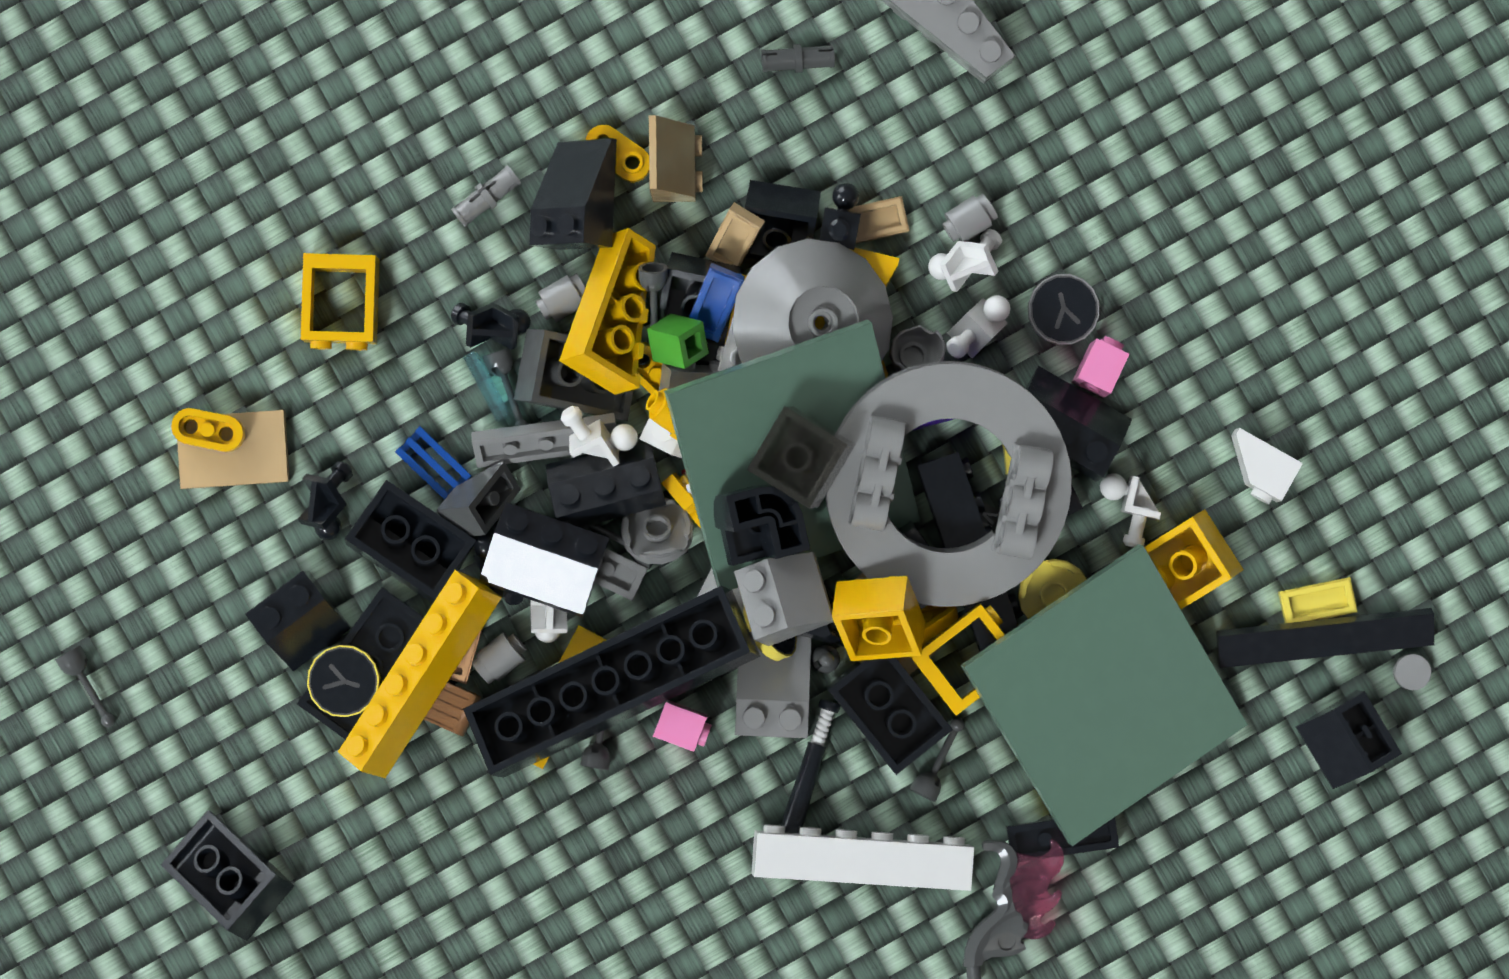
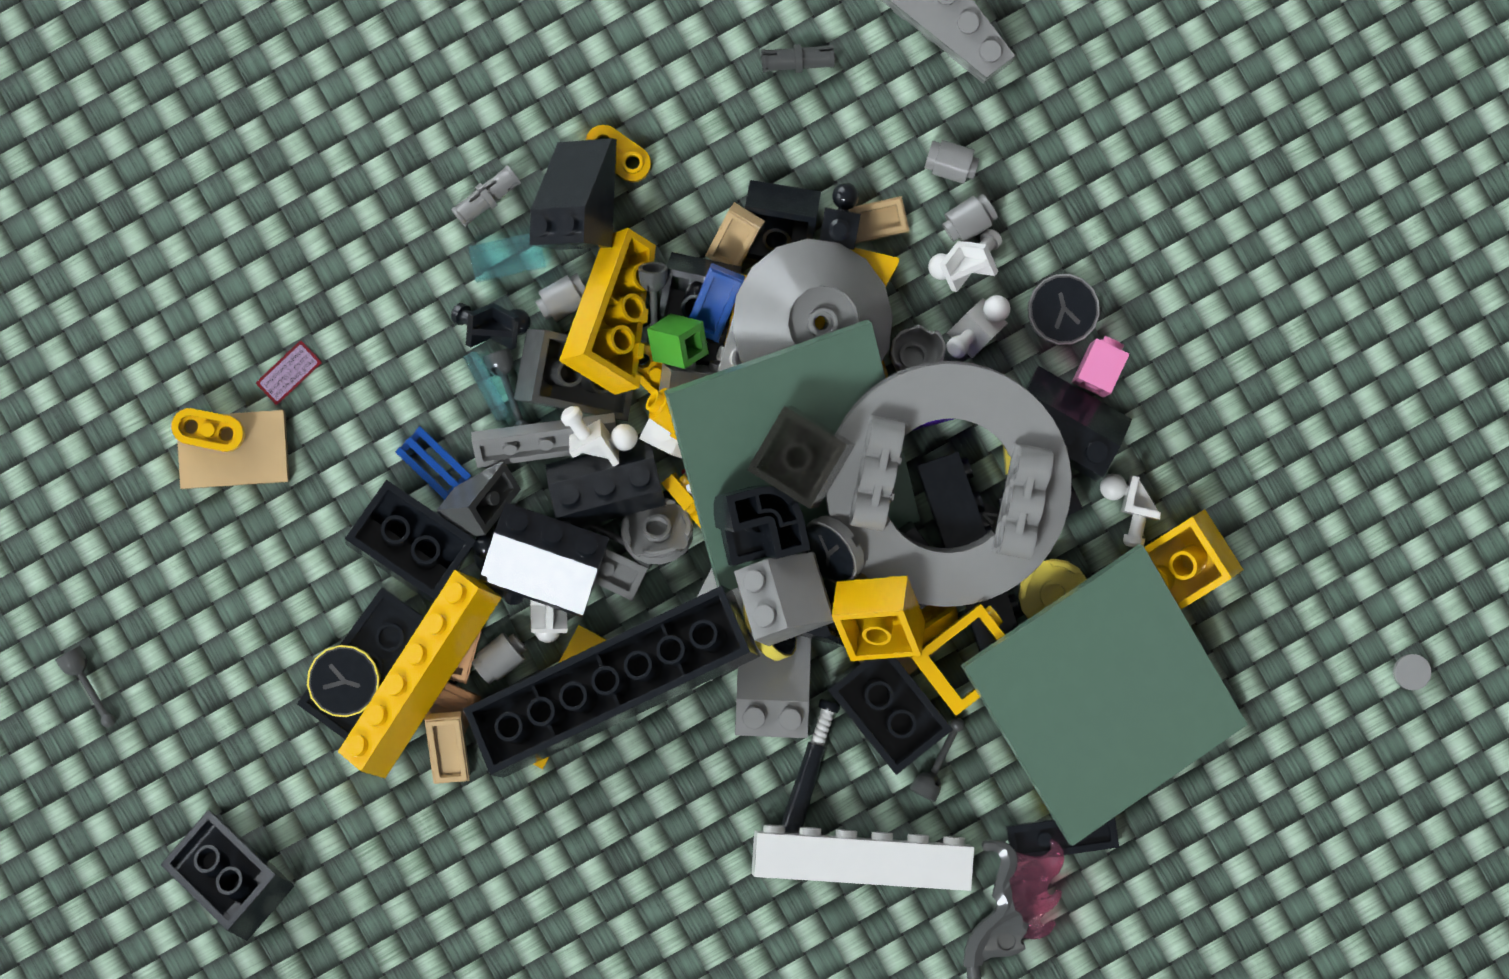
(288, 372): none -> clear purple sticker
(298, 620): black slope -> none
(326, 501): black piece -> none
(340, 263): yellow window -> none
(447, 747): none -> tan tile
(505, 258): none -> clear light blue tile
(596, 754): dark grey hinge -> none
(673, 160): tan slope -> none
(682, 726): bright pink brick -> none
(825, 658): dark grey hinge -> none
(834, 549): none -> tile
(951, 161): none -> light grey brick
(1264, 467): white slope -> none
(1318, 601): light yellow tile -> none
(1325, 637): black tile -> none
(1348, 739): black slope -> none

